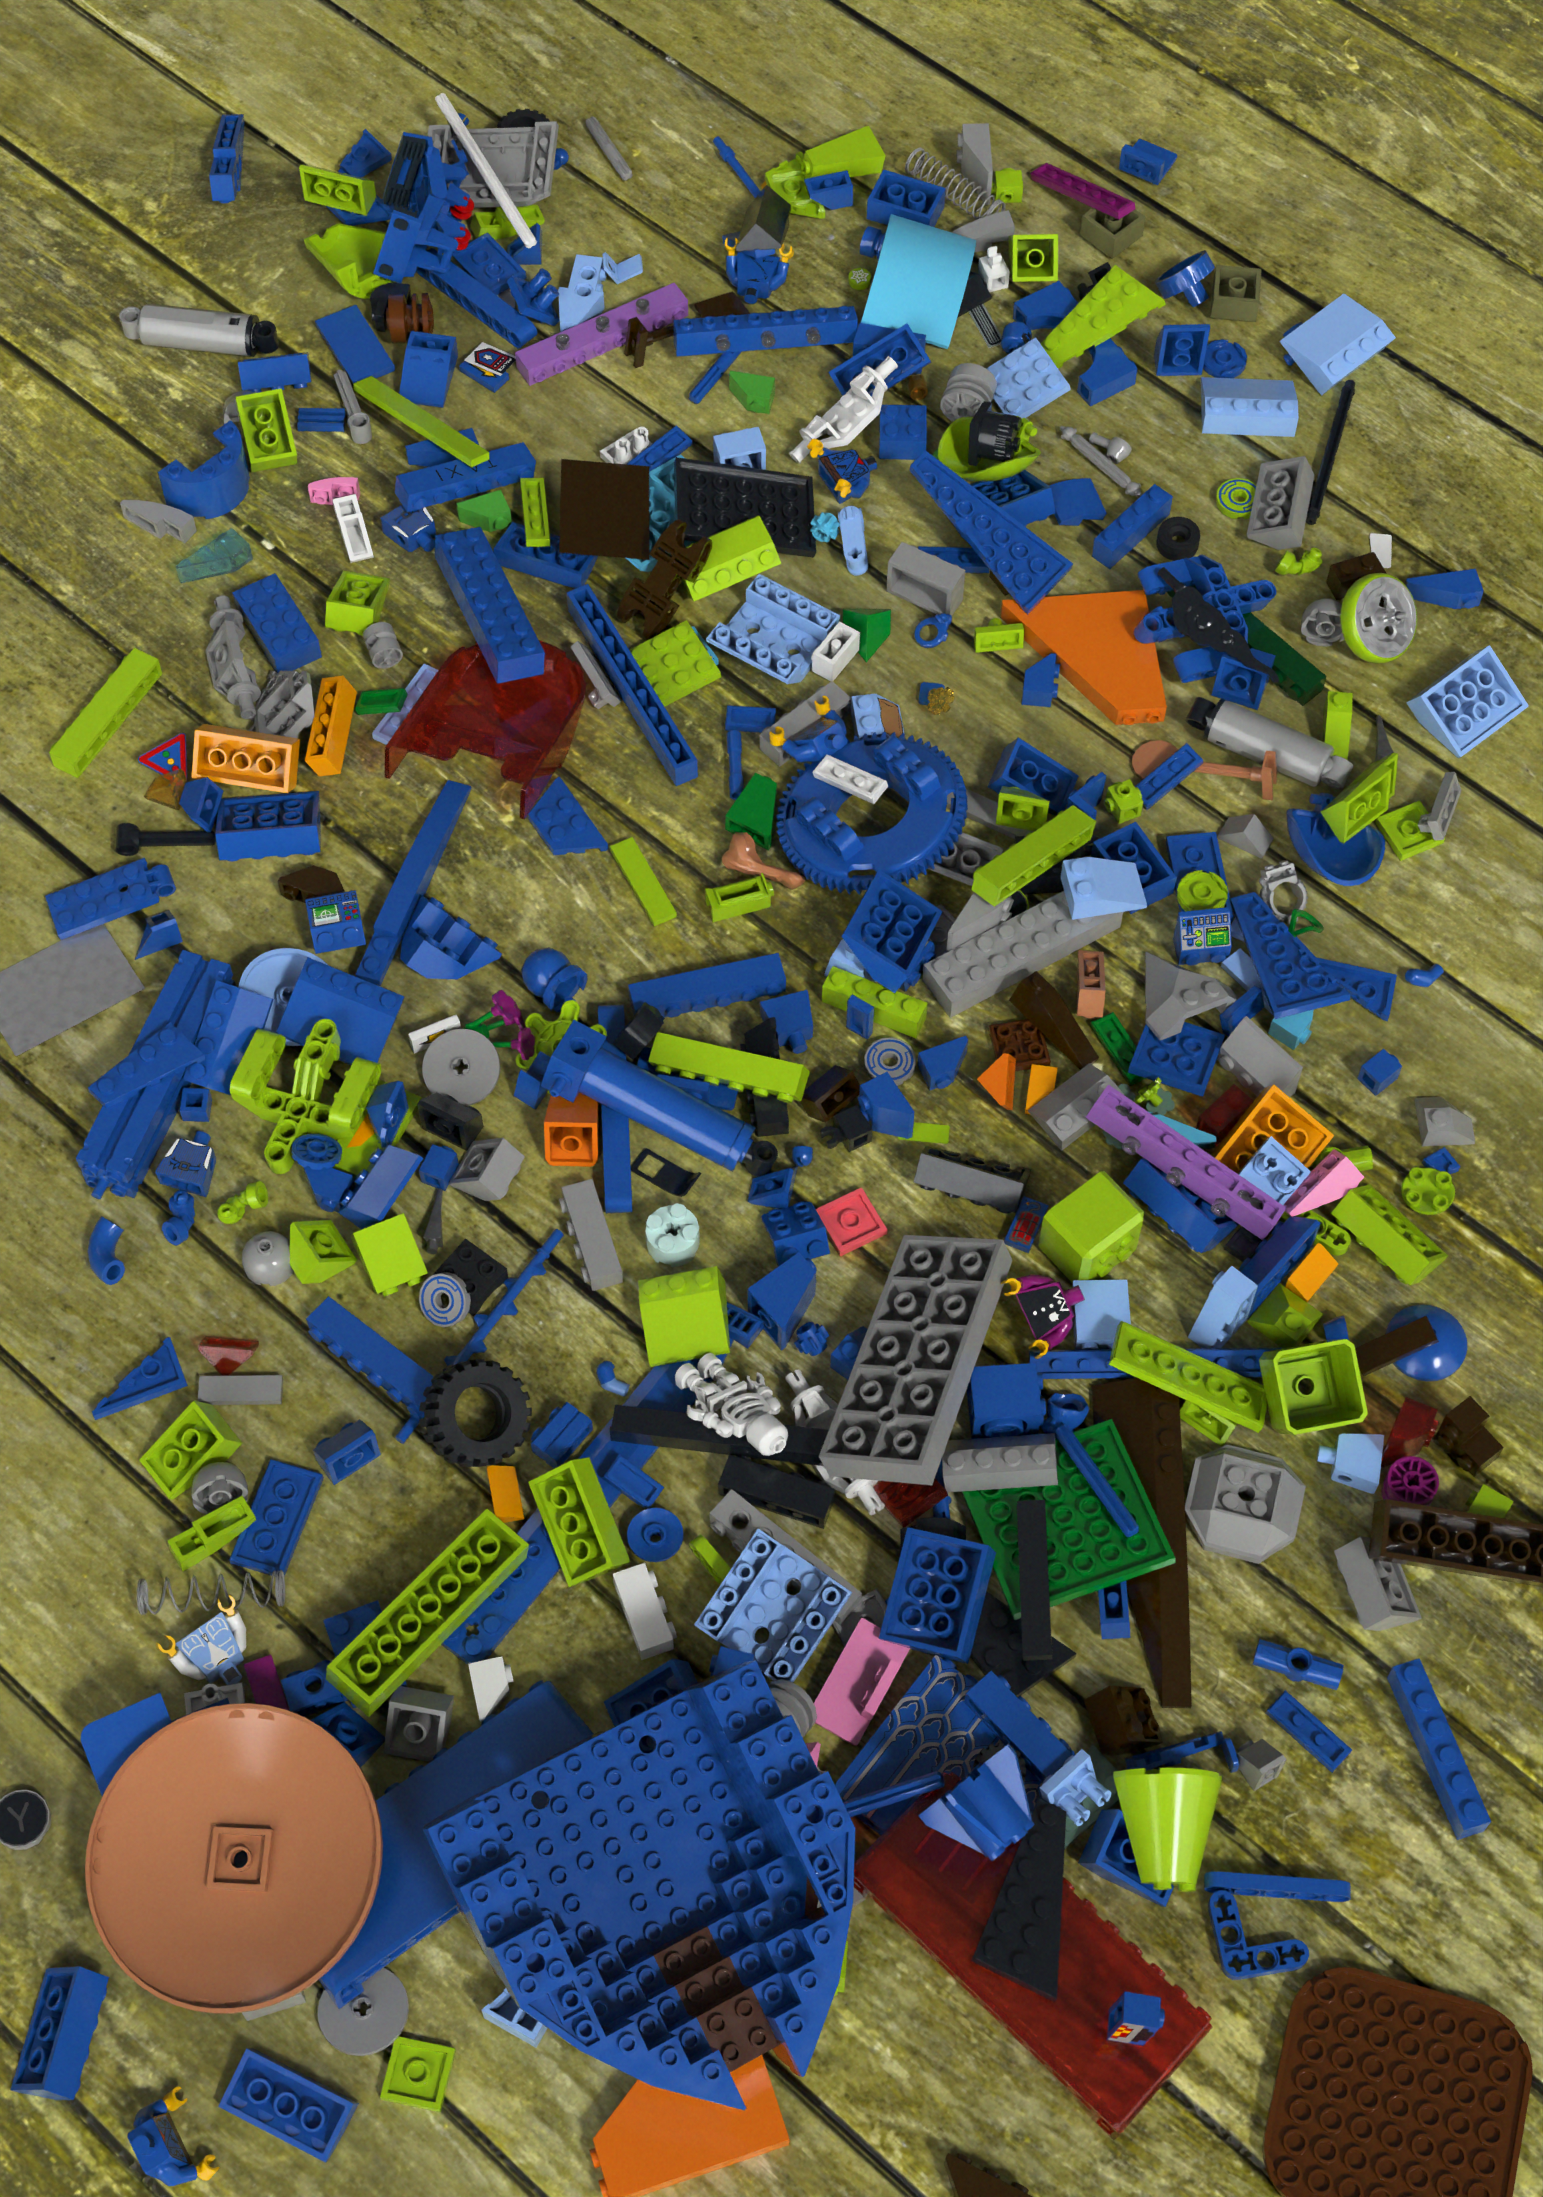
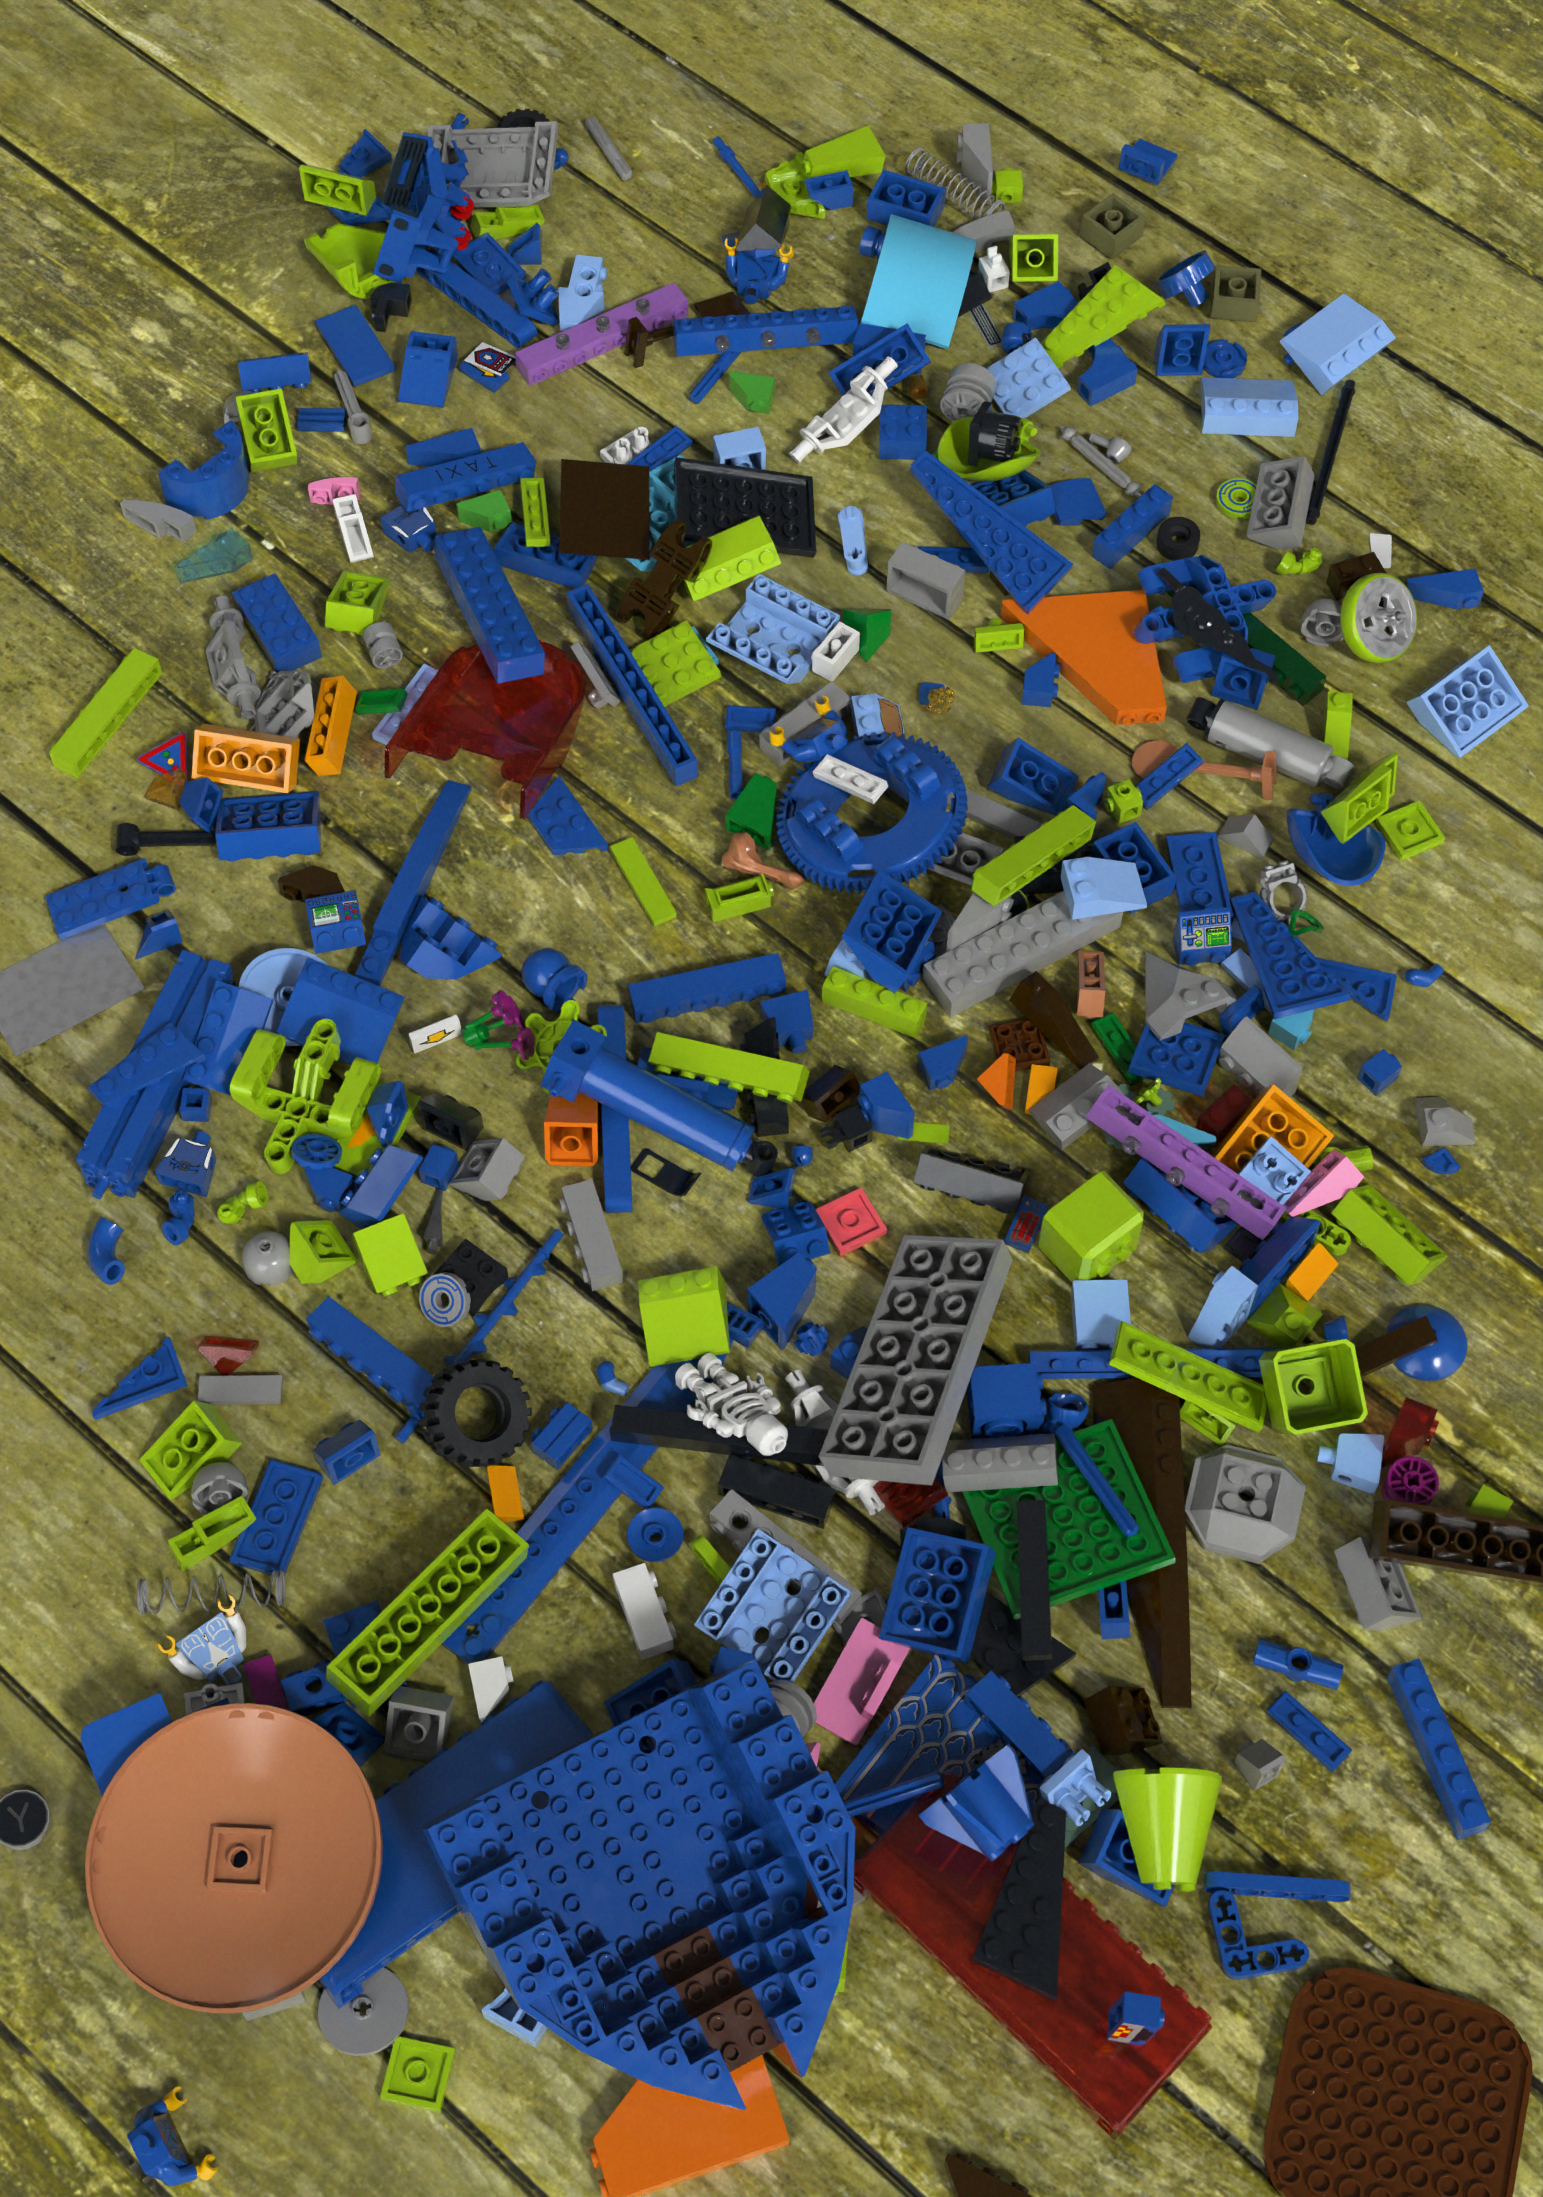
(60, 2033): blue slope -> none
(199, 330): light grey piece -> none
(227, 161): blue brick -> none
(288, 2104): blue slope -> none
(406, 317): reddish brown wheel -> none
(421, 421): lime tile -> none
(448, 1052): light grey piece -> none
(486, 170): white axle -> none
(528, 1084): blue slope -> none
(579, 1521): lime slope -> none
(623, 270): light blue bracket -> none
(639, 1030): black brick -> none
(672, 1235): light aqua brick -> none
(825, 527): medium azure gear -> none
(842, 470): torso -> none
(859, 278): lime tile -> none
(860, 1017): blue tile -> none
(894, 1049): light grey tile -> none
(942, 623): blue piece -> none
(1021, 809): lime slope -> none
(1045, 1308): torso -> none
(1082, 191): magenta tile -> none
(1172, 1754): blue wing -> none
(1201, 891): lime tile -> none
(1230, 1755): blue piece -> none
(1382, 744): flat silver piece -> none
(1428, 1190): lime dish -> none
(1443, 808): light grey hinge -> none
(1467, 1438): dark brown brick -> none

